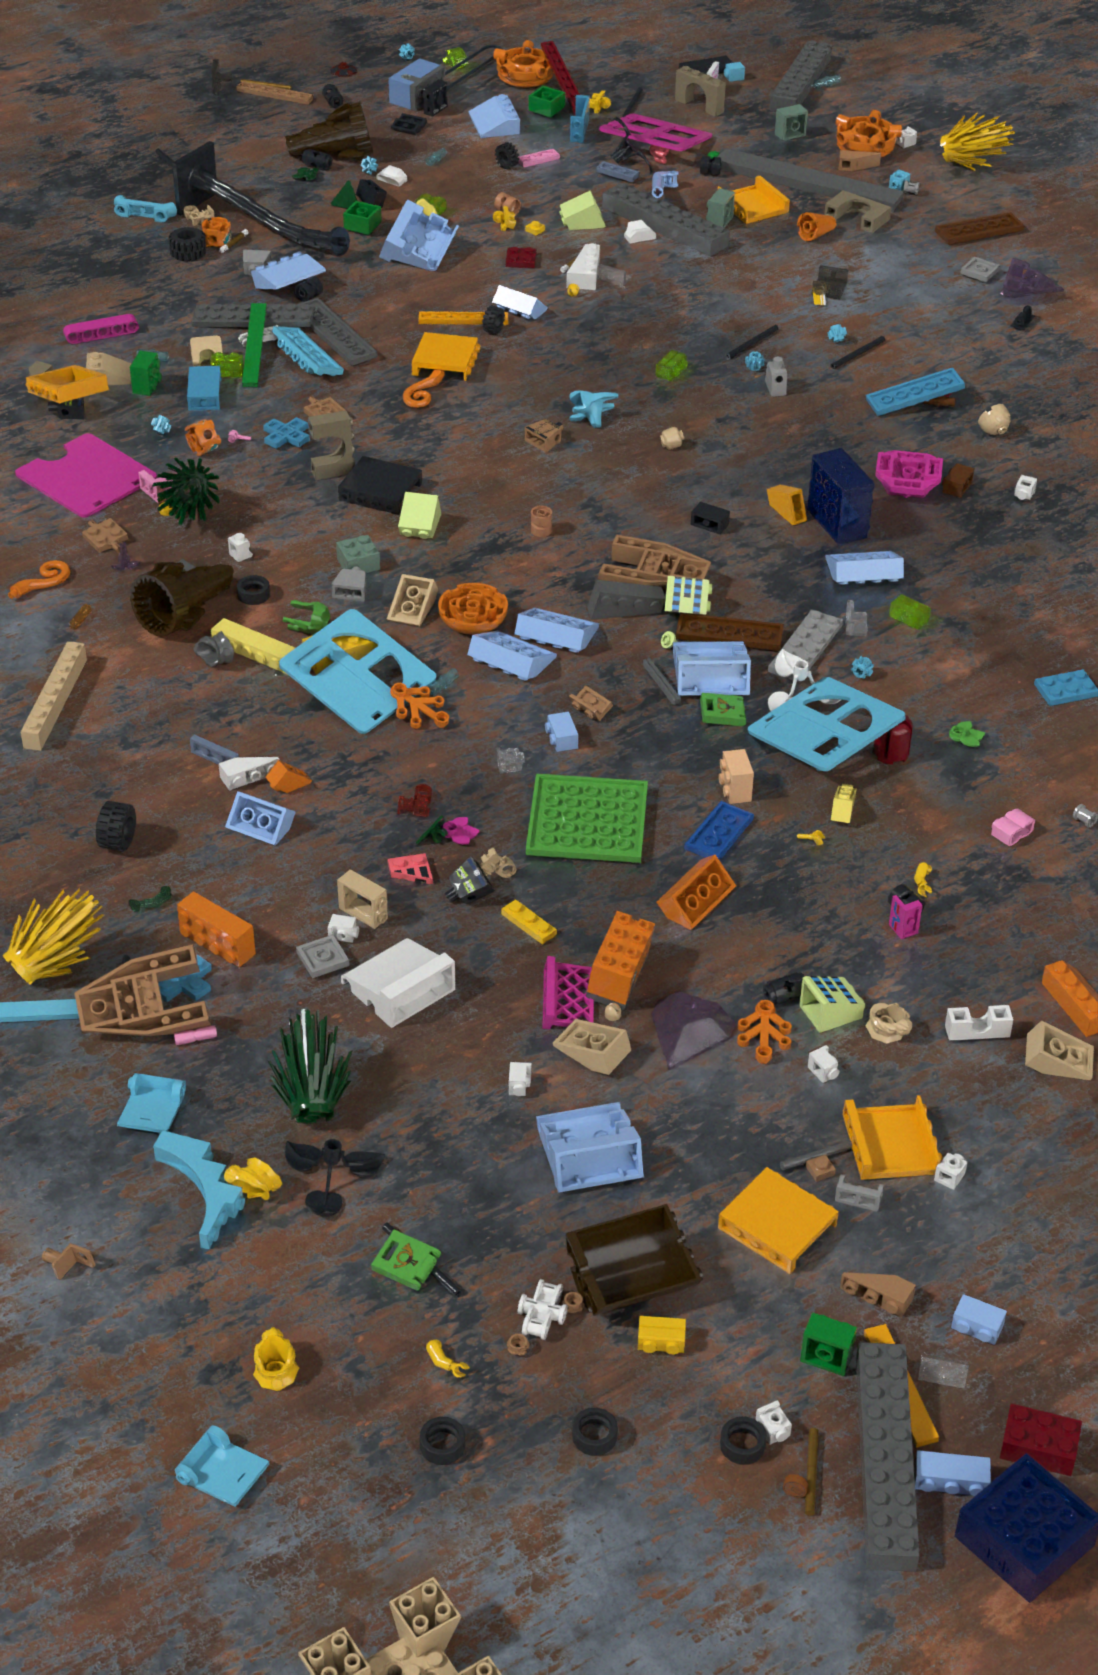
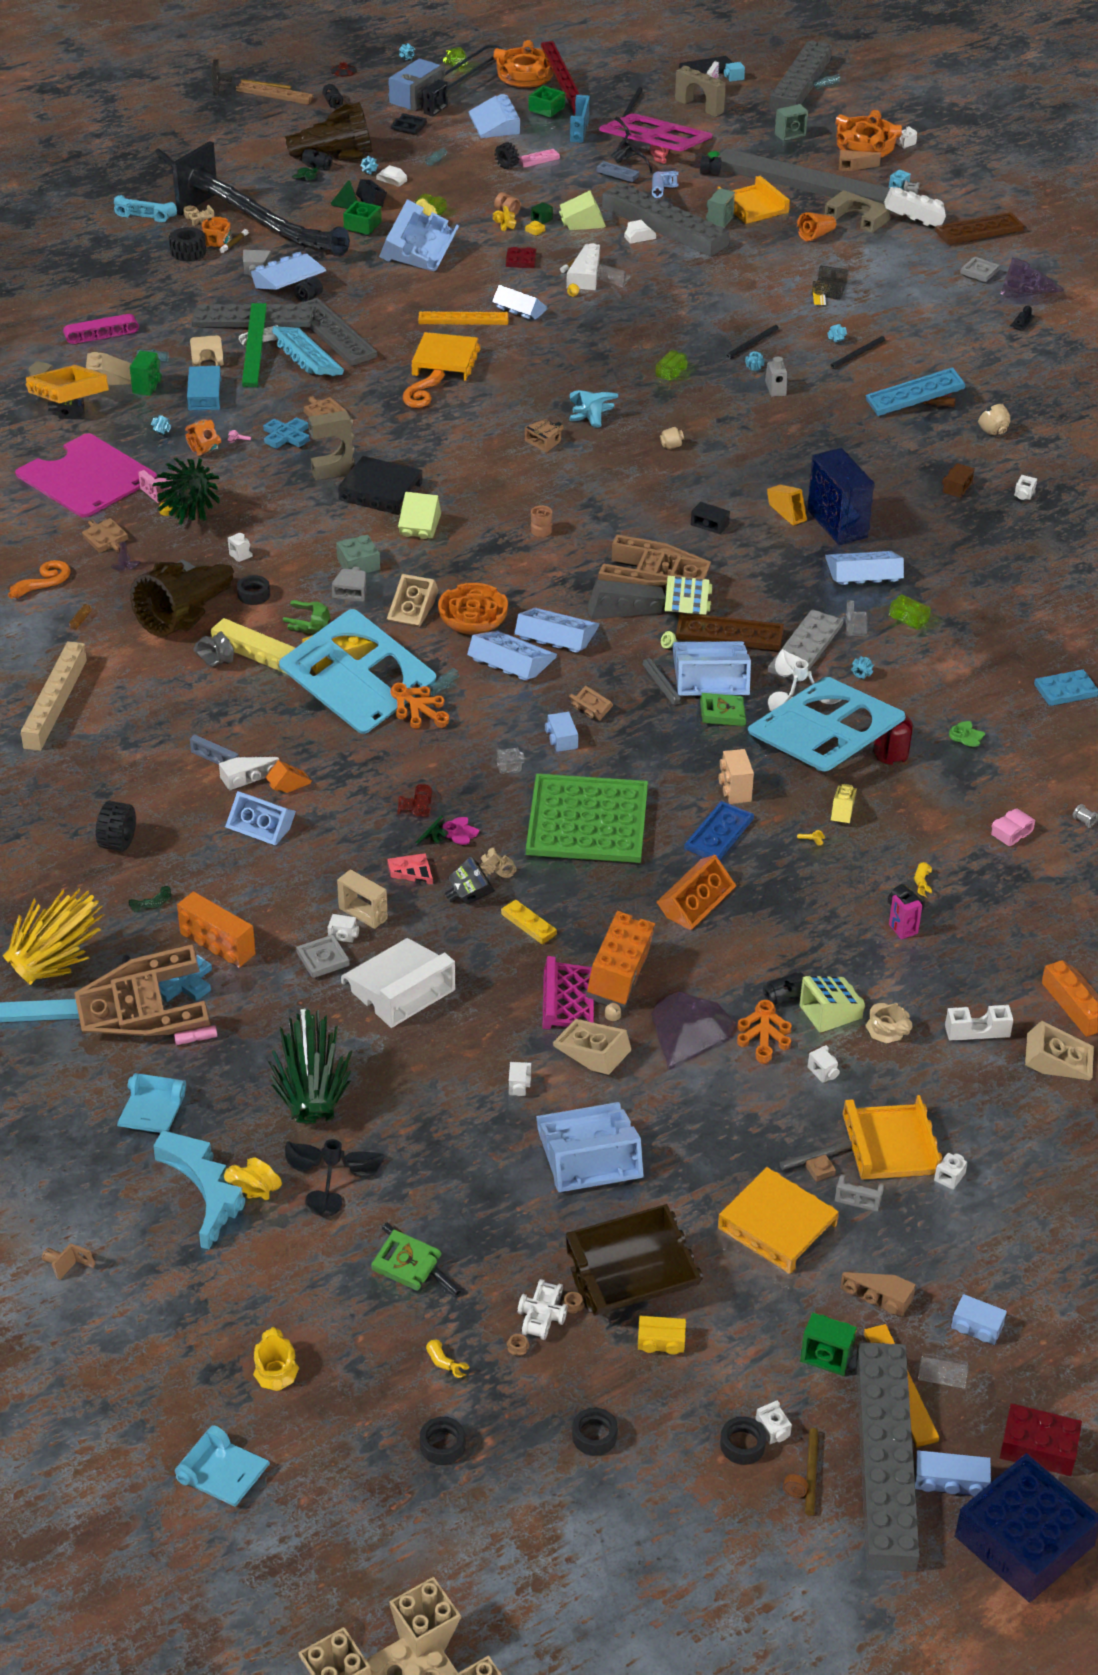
(230, 364): clear neon green brick -> none
(493, 319): black tyre -> none
(542, 213): none -> dark green brick
(598, 102): yellow hips -> none
(908, 472): dark pink piece -> none
(915, 206): none -> white wedge
(964, 143): yellow plant -> none

